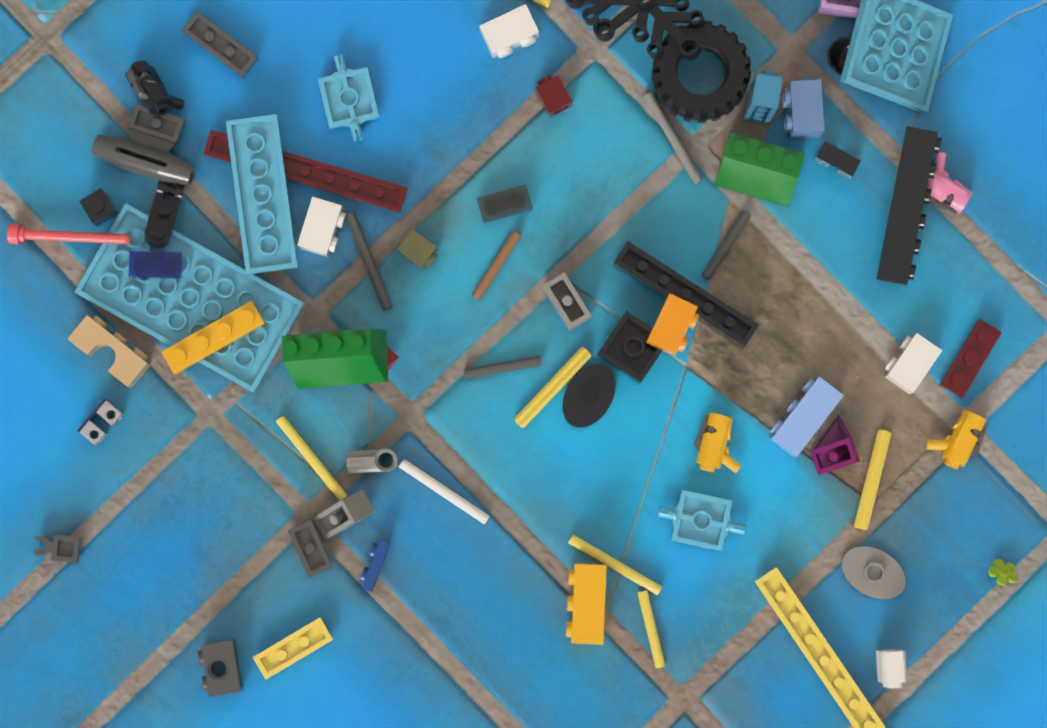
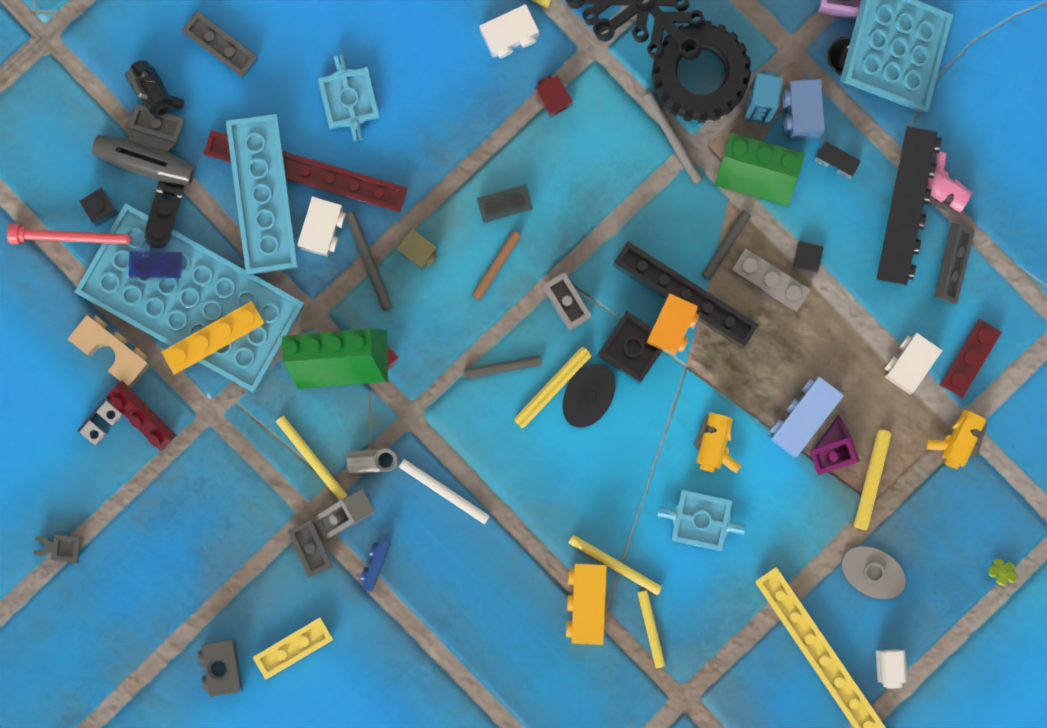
(141, 416): none -> dark red plate
(771, 280): none -> light grey plate
(808, 256): none -> black tile
(954, 263): none -> dark grey plate

